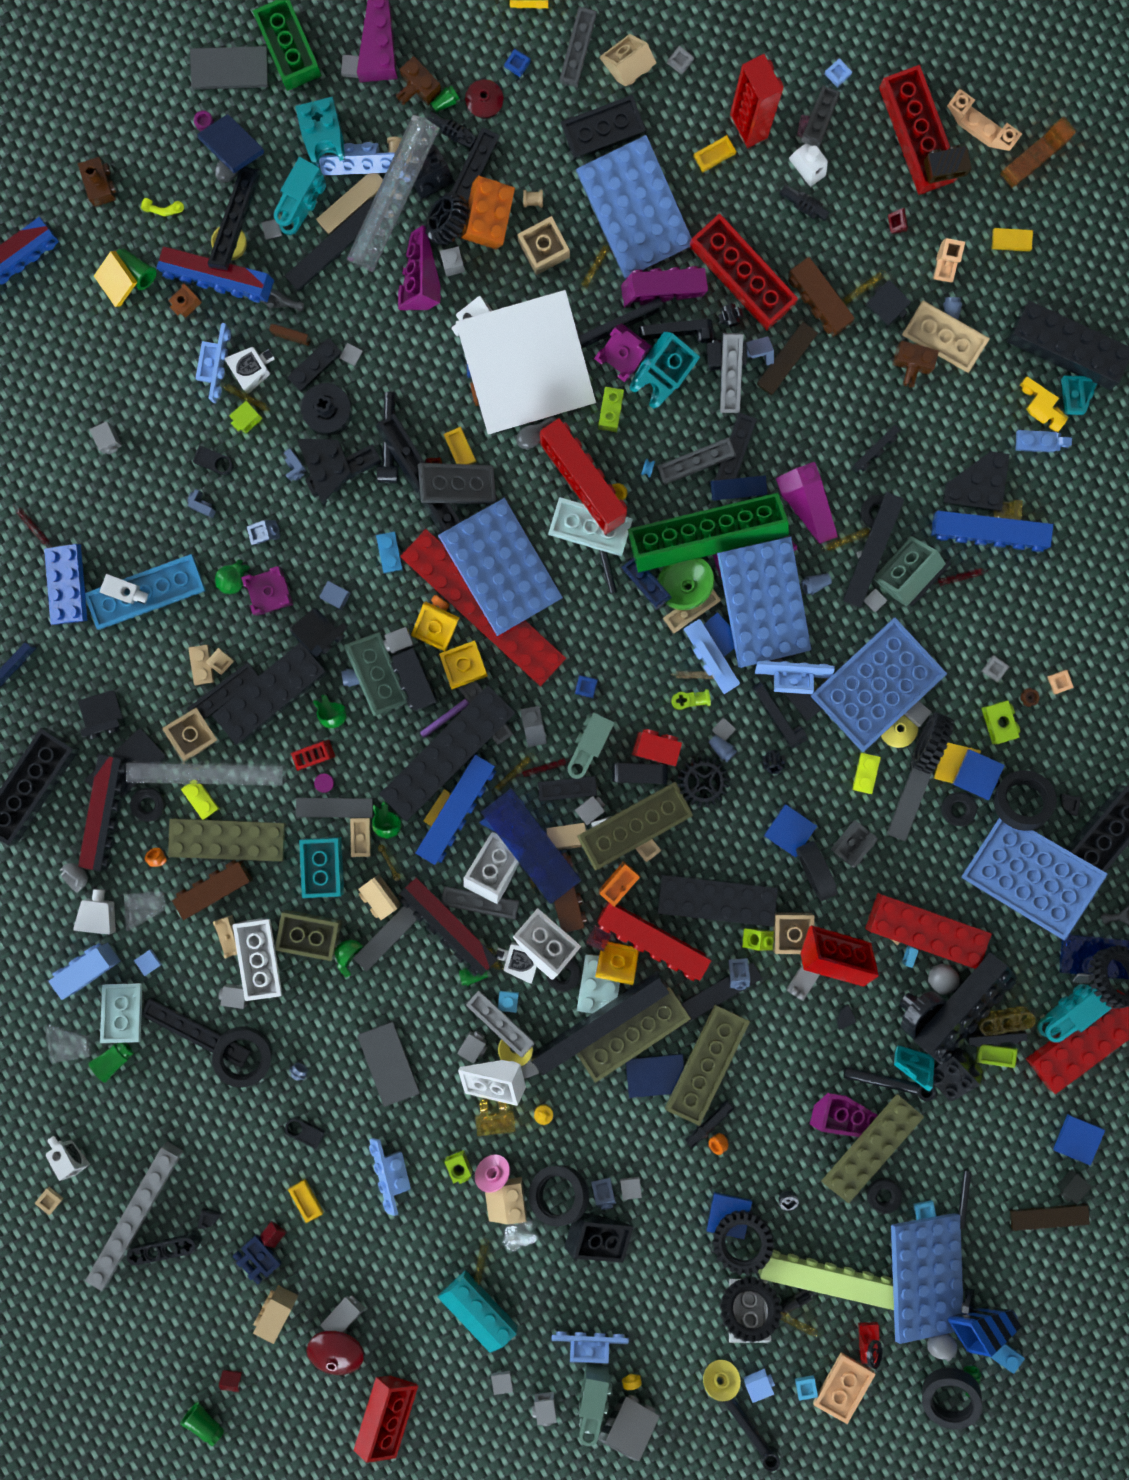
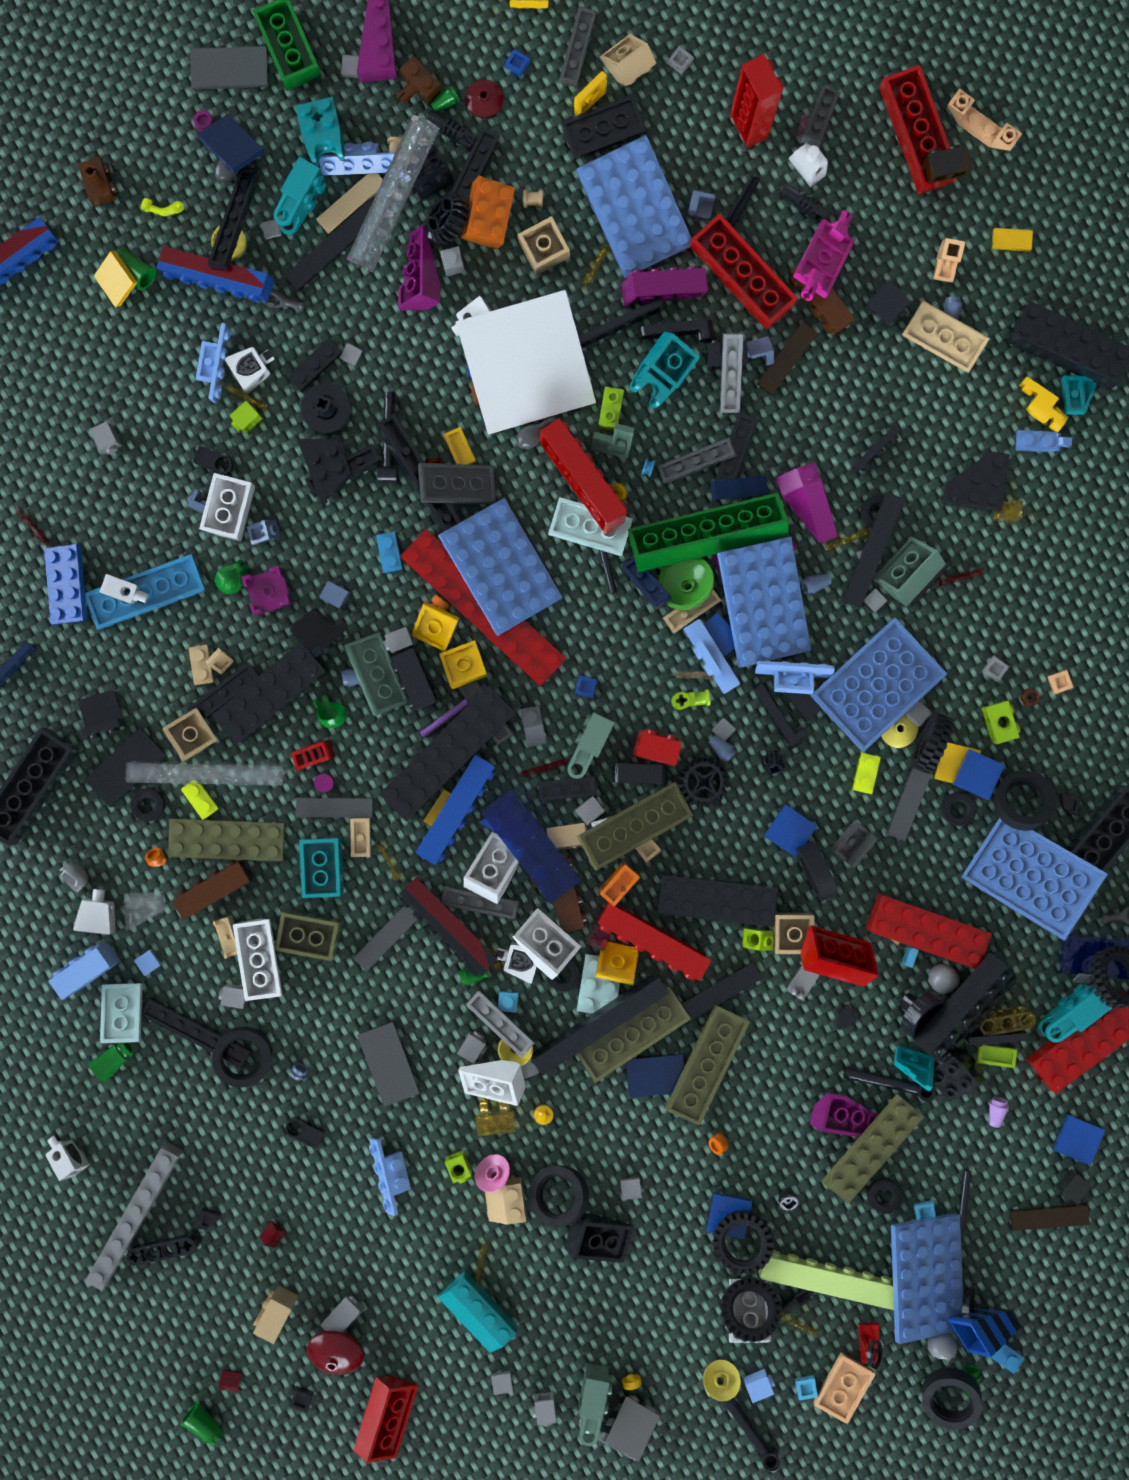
(49, 1200): tan plate -> none
(66, 1045): clear wing -> none
(103, 812): brick -> none
(189, 305): dark orange brick -> none
(227, 507): none -> white slope
(260, 1255): dark blue plate -> none
(290, 334): reddish brown tile -> none
(294, 462): sand blue bracket -> none
(301, 1399): none -> black tile
(305, 1201): yellow tile -> none
(345, 953): green piece -> none
(379, 897): tan slope -> none
(385, 823): green piece -> none
(513, 770): clear yellow piece -> none
(518, 1235): clear plate -> none
(590, 94): none -> yellow tile
(590, 1349): light blue bracket -> none
(603, 1194): sand blue bracket -> none
(614, 445): none -> sand green plate
(623, 351): magenta panel -> none
(701, 205): none -> sand blue panel
(709, 1124): black pin -> none
(714, 153): yellow tile -> none
(730, 315): black gear -> none
(739, 973): sand blue bracket -> none
(742, 200): none -> black axle
(824, 257): none -> dark pink plate
(838, 72): light blue tile -> none
(861, 287): clear yellow piece -> none
(898, 221): dark red slope -> none
(915, 360): reddish brown brick -> none
(992, 530): blue brick -> none
(997, 1111): none -> lavender cone
(1039, 152): clear orange beam -> none

